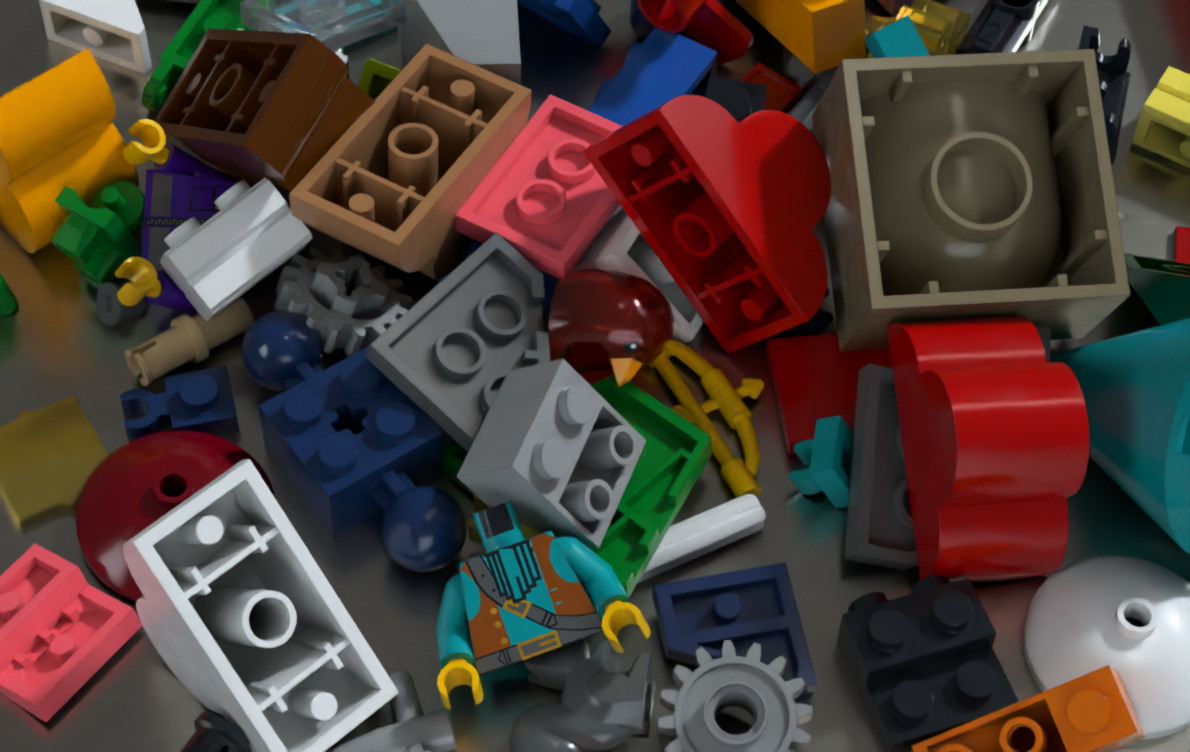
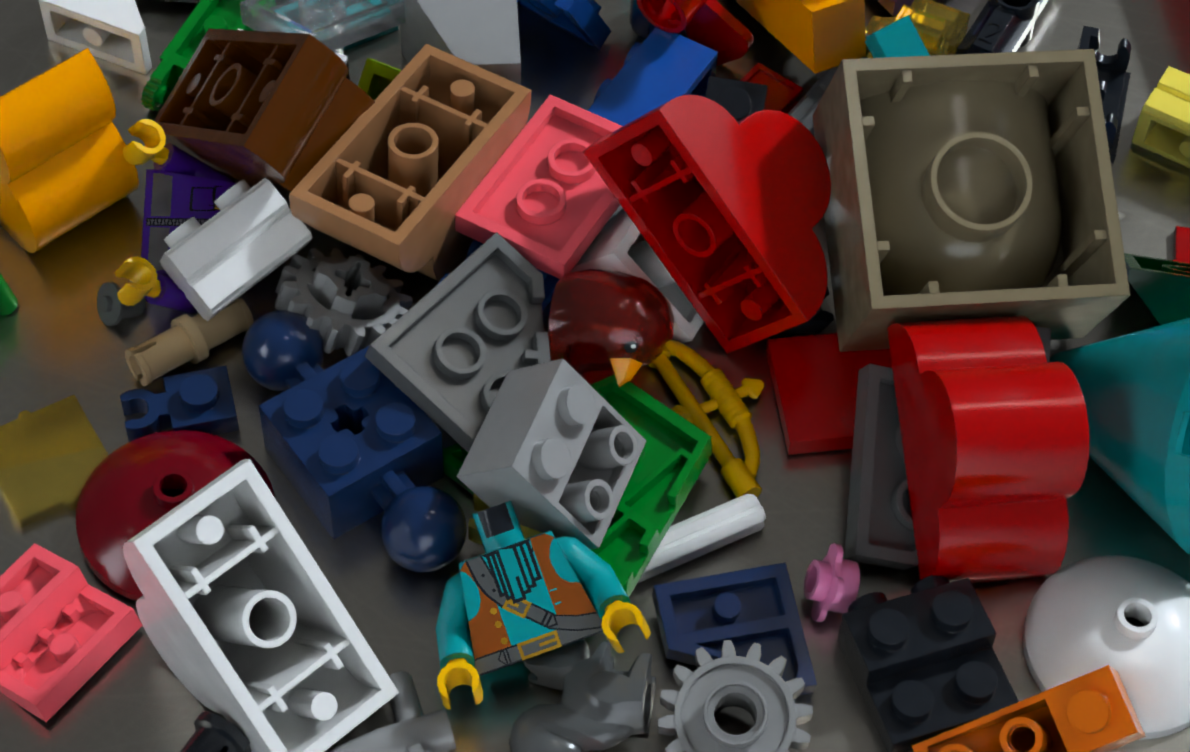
(100, 235): green hips -> none
(828, 459): teal tile -> none
(831, 583): none -> bright pink plate

